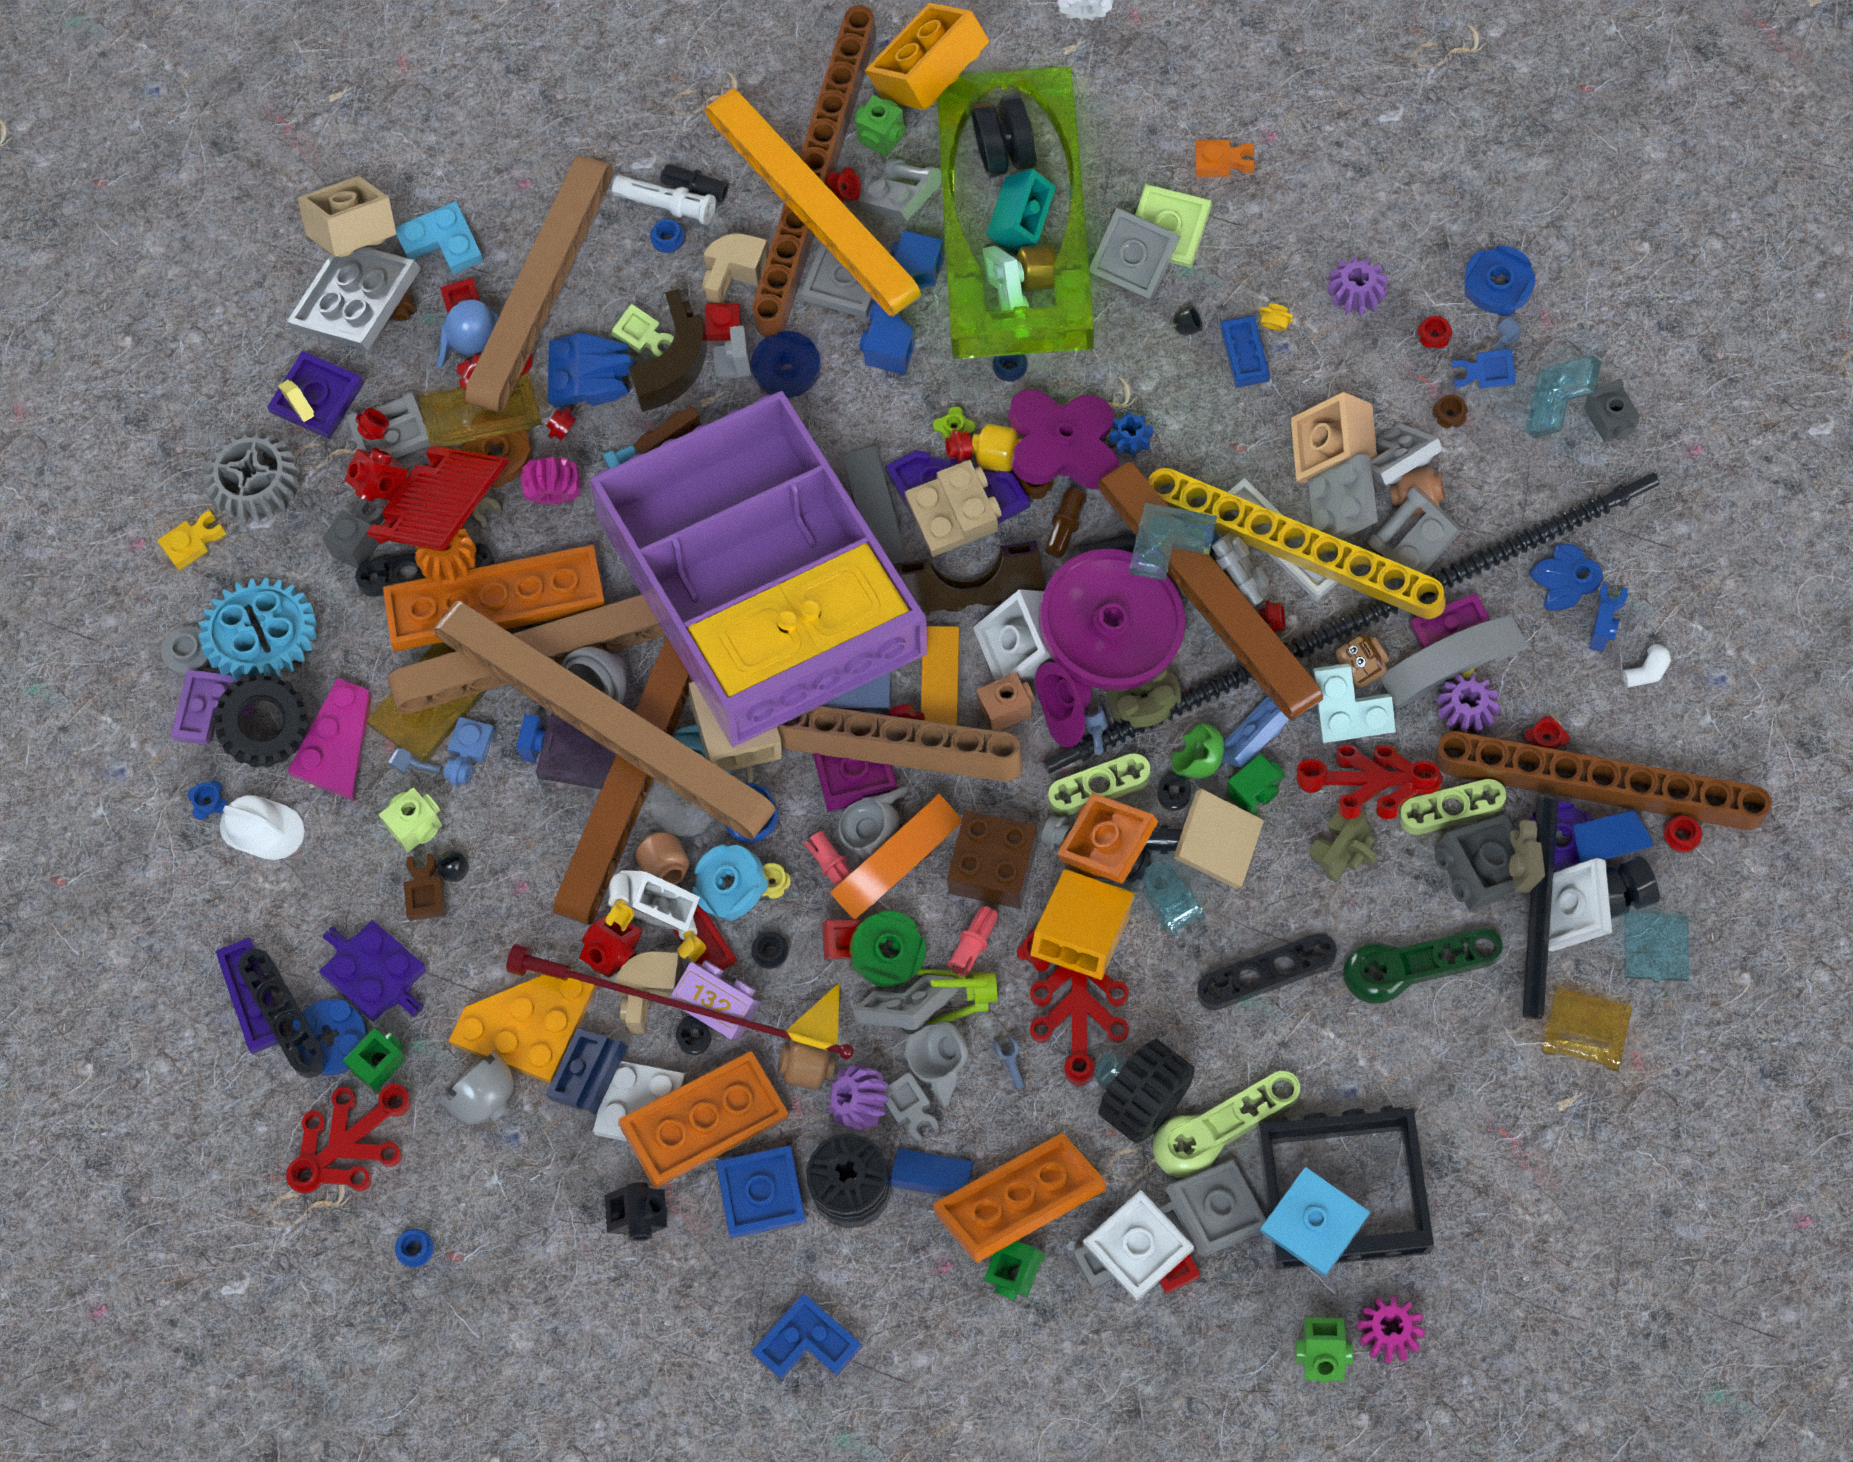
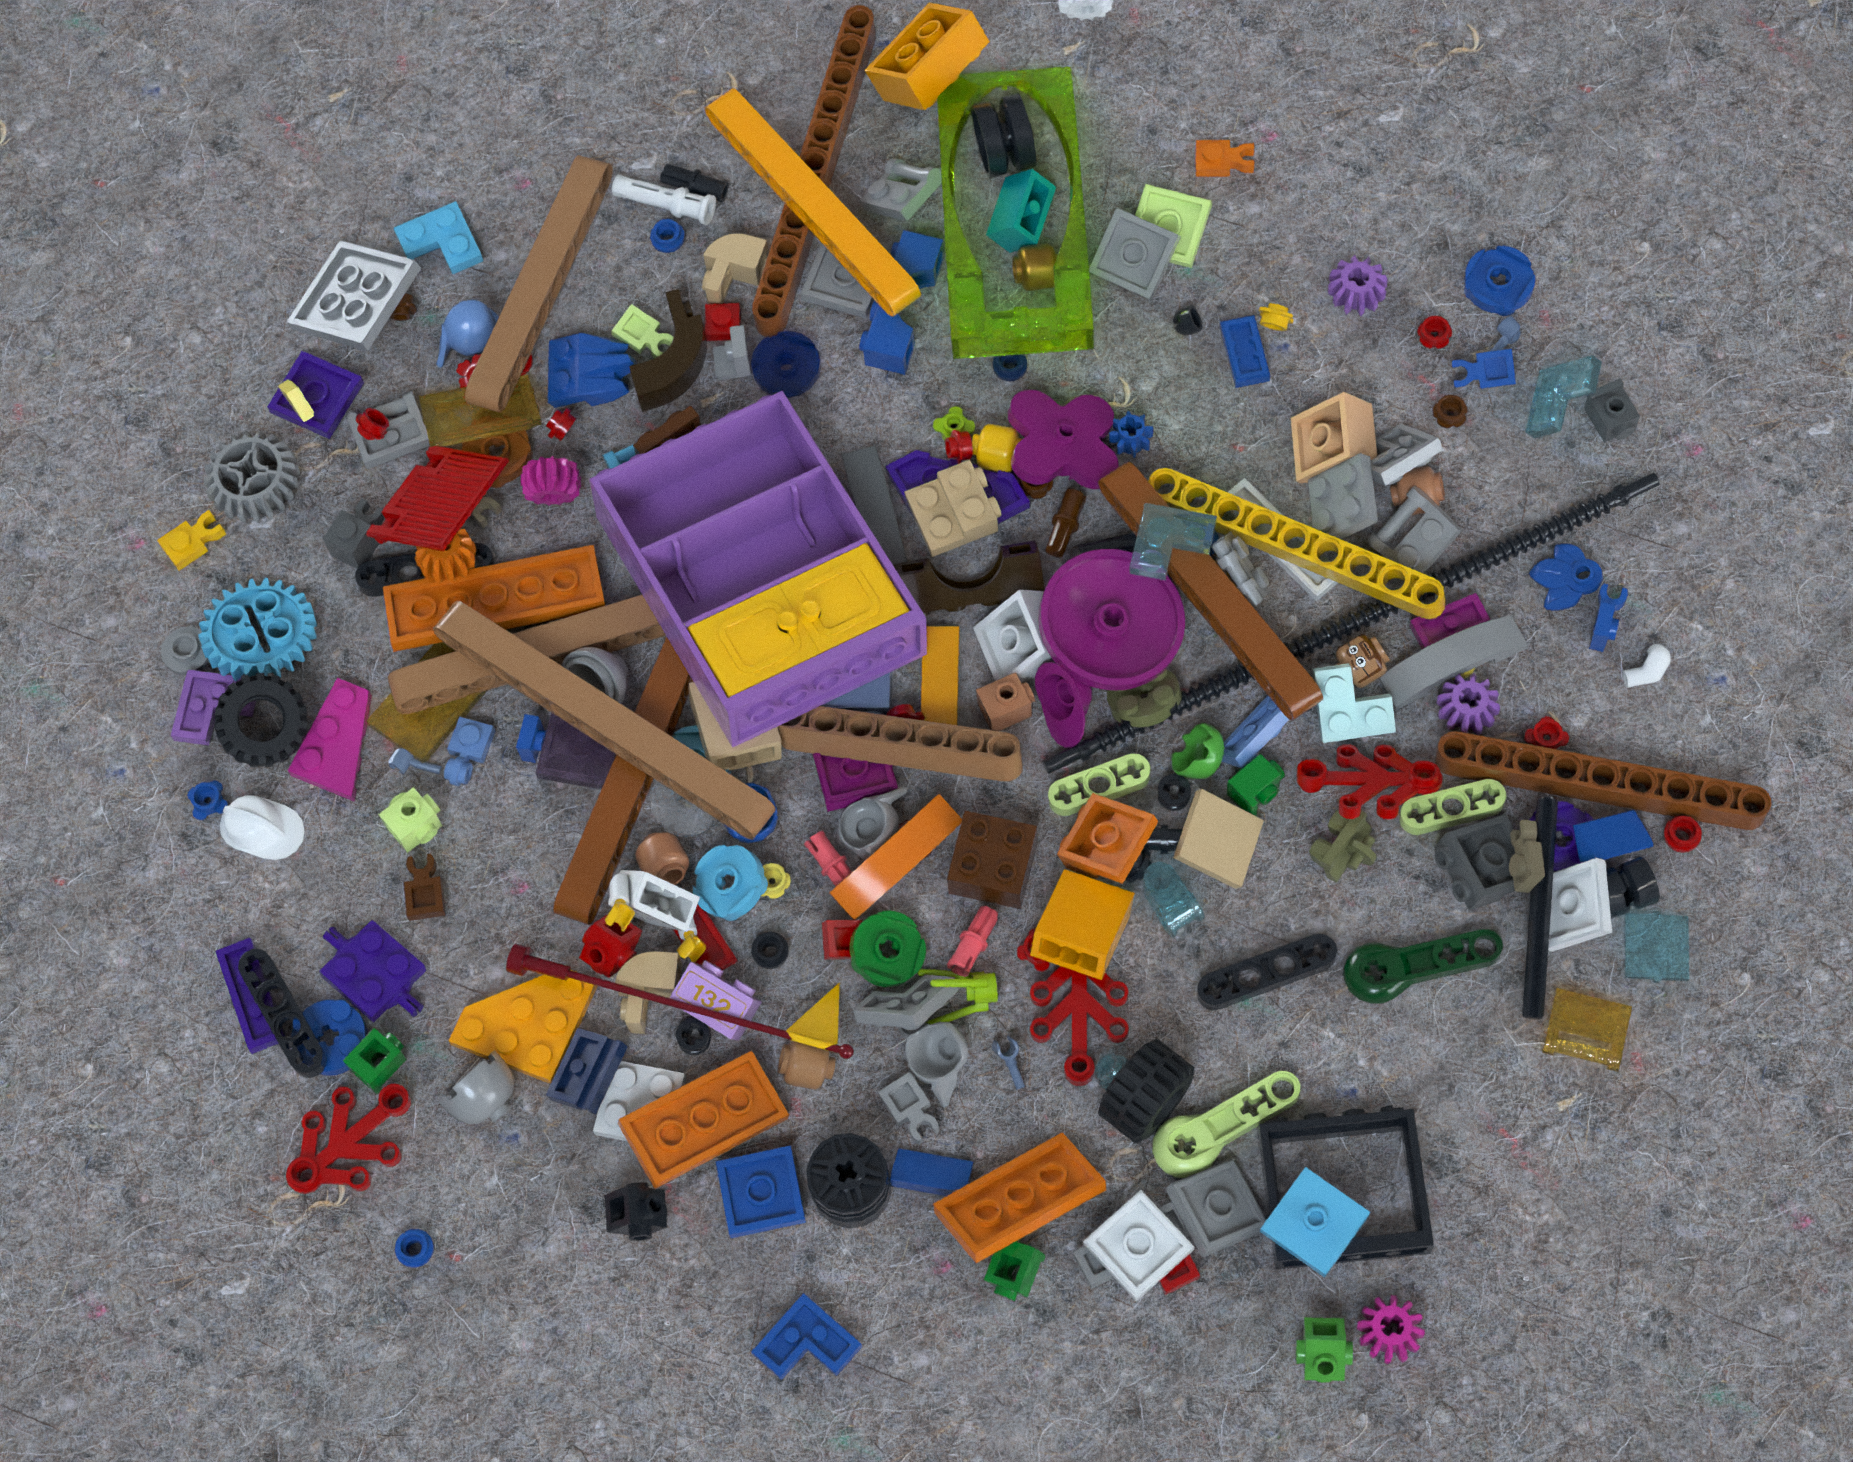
(347, 216): tan brick -> none
(375, 474): red brick -> none
(454, 871): black hinge -> none
(458, 292): red plate -> none
(851, 184): red plate -> none
(858, 1097): medium lavender gear -> none
(879, 125): bright green brick -> none
(1005, 274): light aqua plate -> none
(1055, 832): light grey plate -> none
(1095, 725): sand blue hand -> none
(1274, 616): red plate -> none

